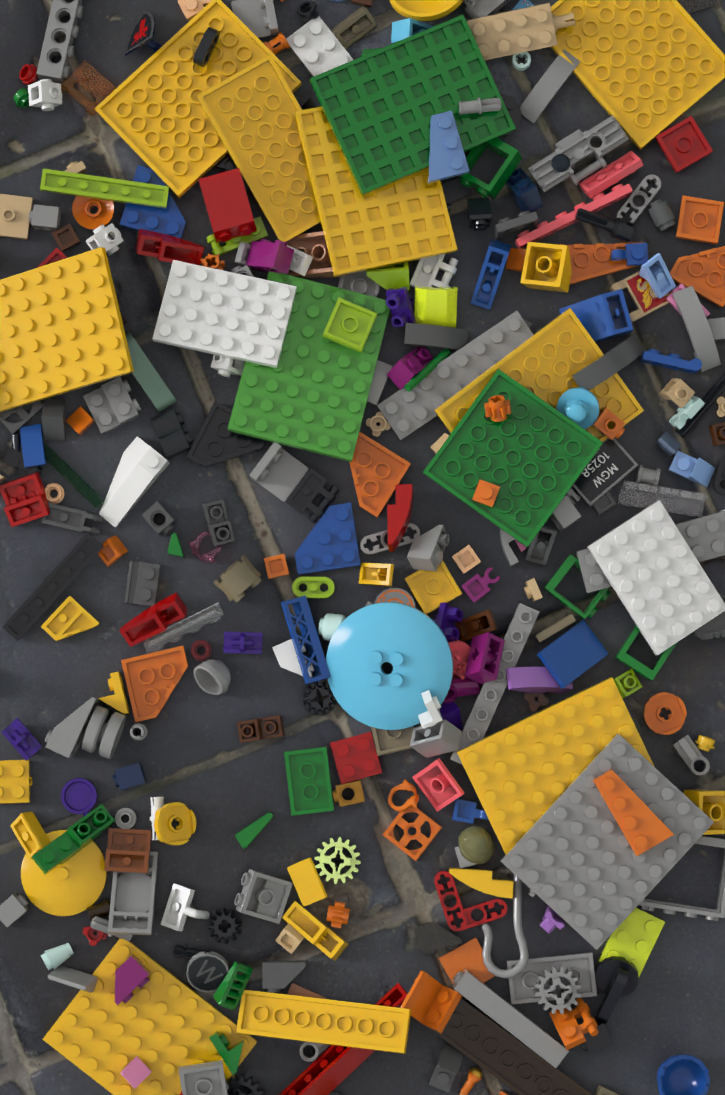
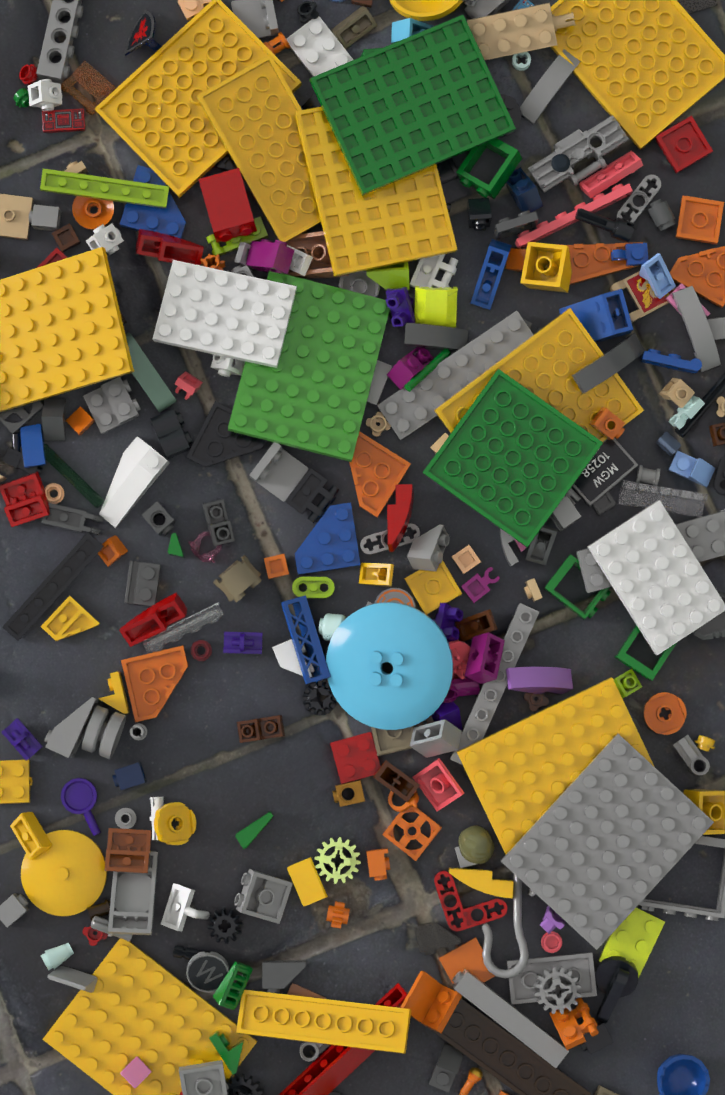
(63, 120): none -> tile
(74, 839): green slope -> none
(128, 977): magenta slope -> none
(187, 383): none -> coral tile
(206, 46): black beam -> none
(213, 676): light grey hat -> none
(289, 938): tan plate -> none
(309, 781): green plate -> none
(315, 930): yellow slope -> none
(349, 325): lime plate -> none
(378, 863): none -> orange brick
(396, 781): none -> reddish brown slope
(432, 716): white bracket -> none
(446, 150): medium blue wing -> none
(466, 811): blue plate -> none
(479, 106): light grey axle -> none
(486, 493): orange plate -> none
(497, 408): orange gear -> none
(551, 942): none -> coral plate
(554, 628): dark tan tile -> none
(572, 654): blue tile -> none
(579, 406): medium azure plate -> none
(633, 817): orange wing -> none

